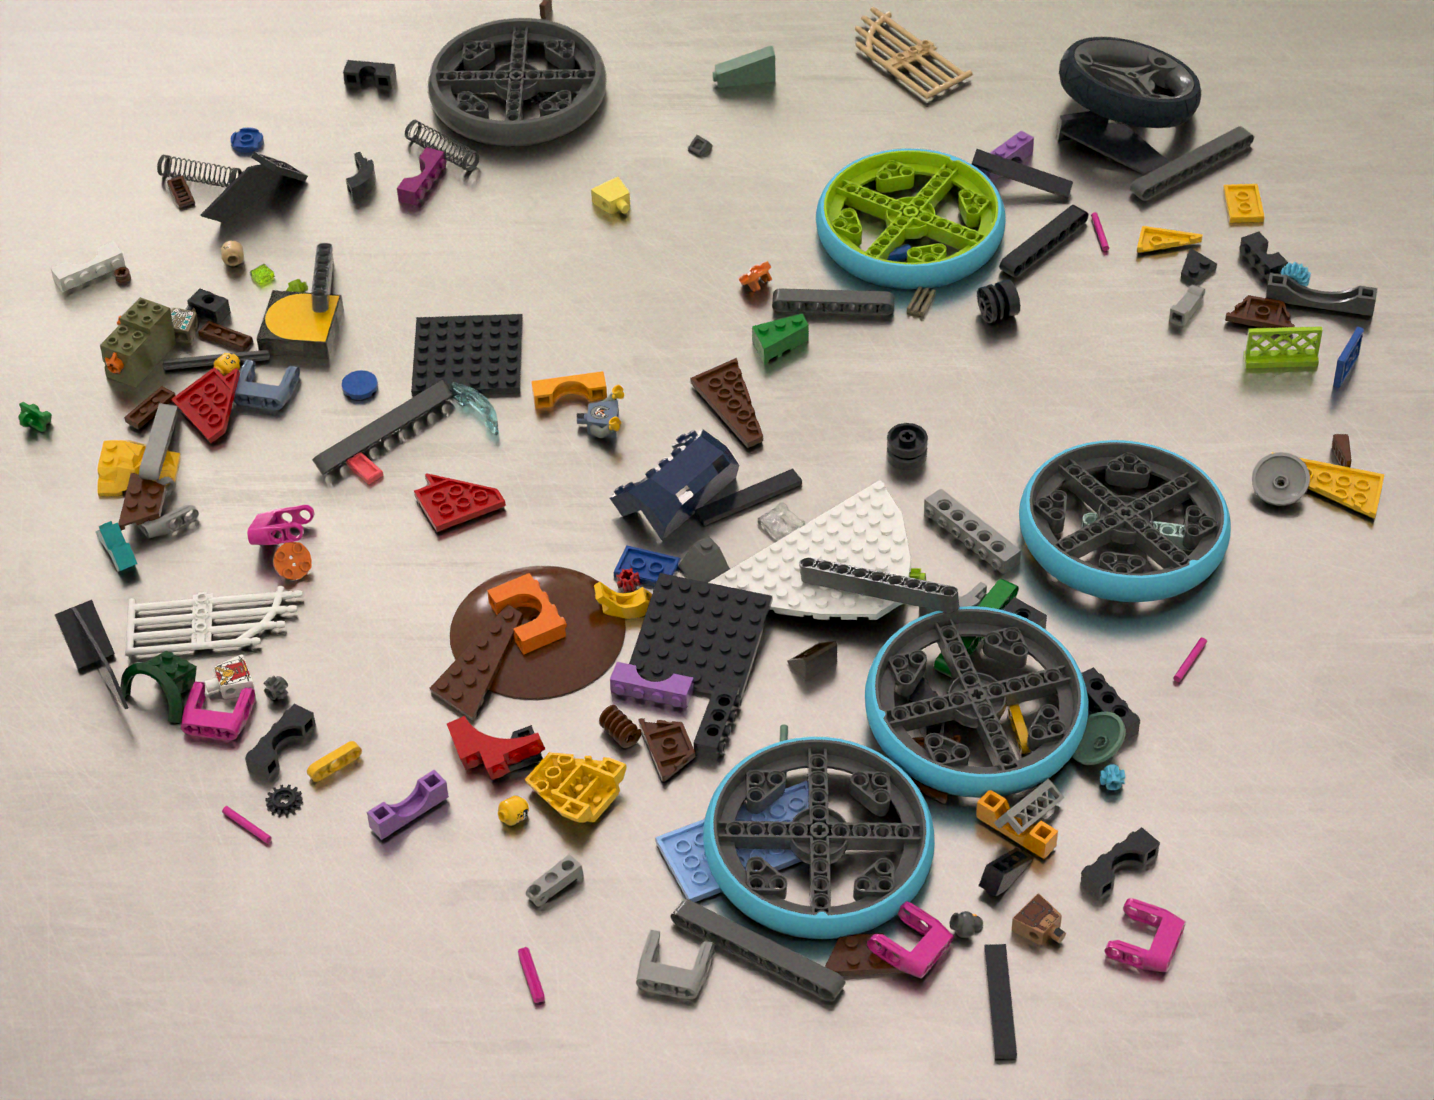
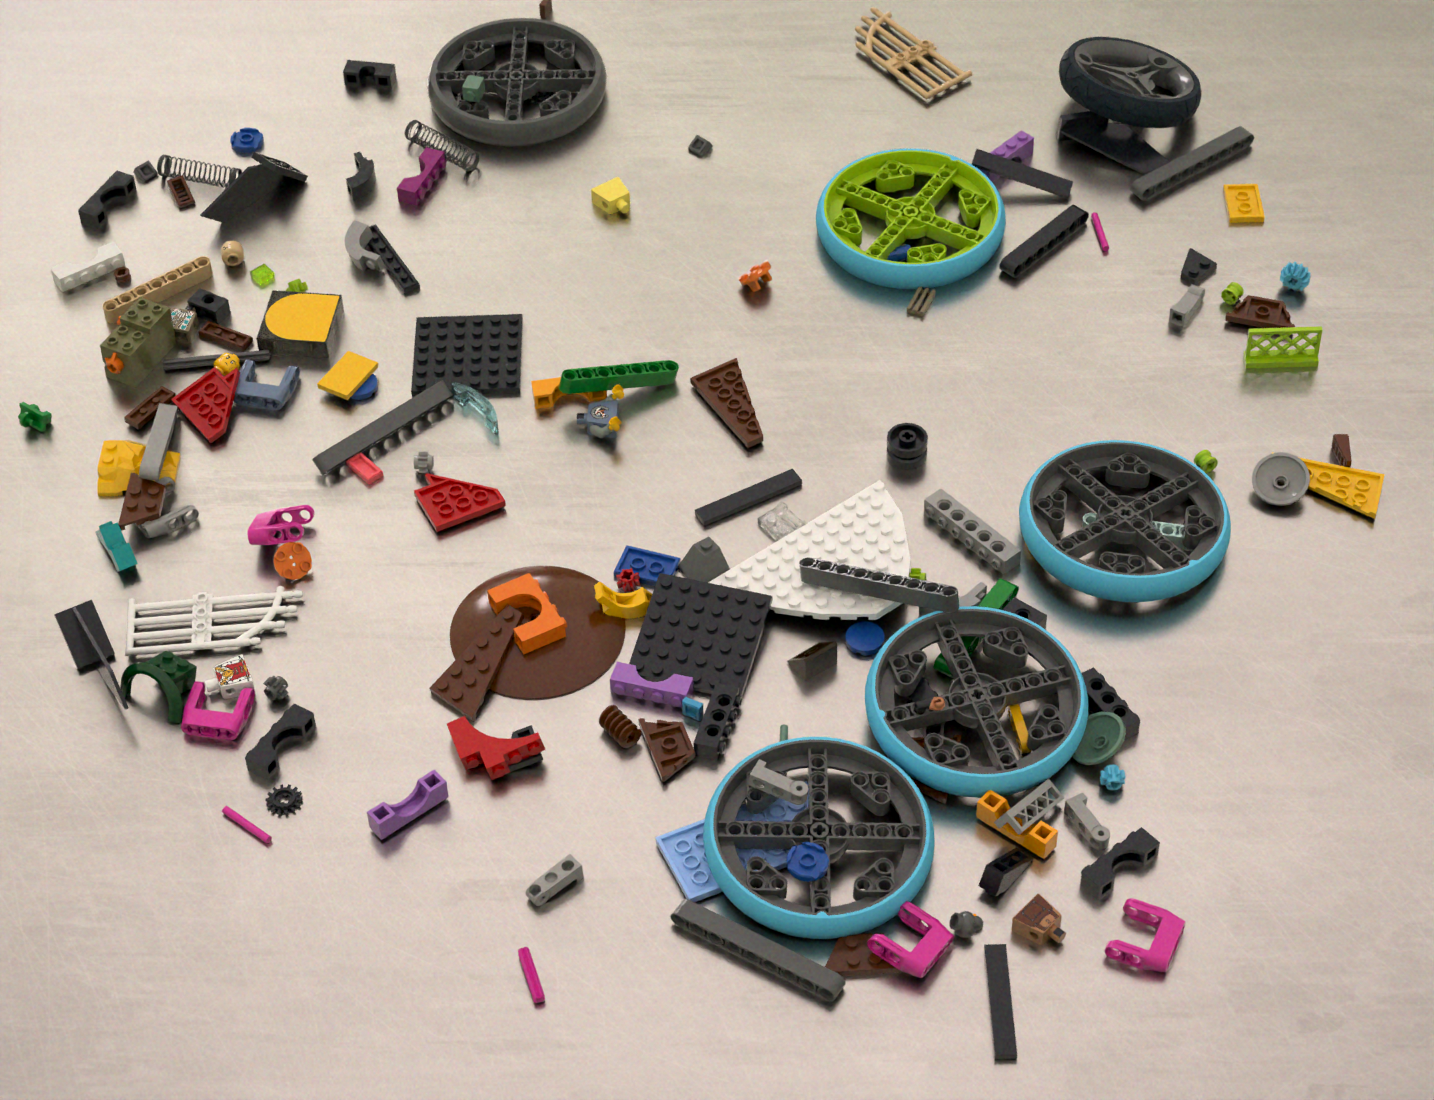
(118, 186): none -> black arch
(145, 171): none -> dark grey slope
(160, 287): none -> tan beam
(322, 277): dark grey beam -> none
(324, 766): yellow beam -> none
(347, 375): none -> yellow tile
(355, 242): none -> light grey arch
(392, 261): none -> black tile
(423, 462): none -> light grey gear
(473, 88): none -> sand green brick
(513, 810): yellow head -> none
(577, 786): yellow wedge -> none
(625, 375): none -> green beam
(671, 979): light grey connector -> none
(692, 708): none -> dark azure tile
(700, 464): dark blue wedge -> none
(747, 69): sand green slope -> none
(777, 784): none -> light grey leg
(779, 335): green wedge -> none
(807, 861): none -> blue tile
(833, 301): dark grey beam -> none
(864, 638): none -> blue tile
(931, 703): none -> arm
(998, 301): black wheel -> none
(1086, 823): none -> light grey leg
(1158, 238): yellow wing -> none
(1190, 659): dark pink bar -> none
(1205, 461): none -> lime wheel
(1232, 293): none -> lime wheel
(1255, 248): black arch -> none
(1348, 357): blue tile -> none
(1354, 300): dark grey arch -> none

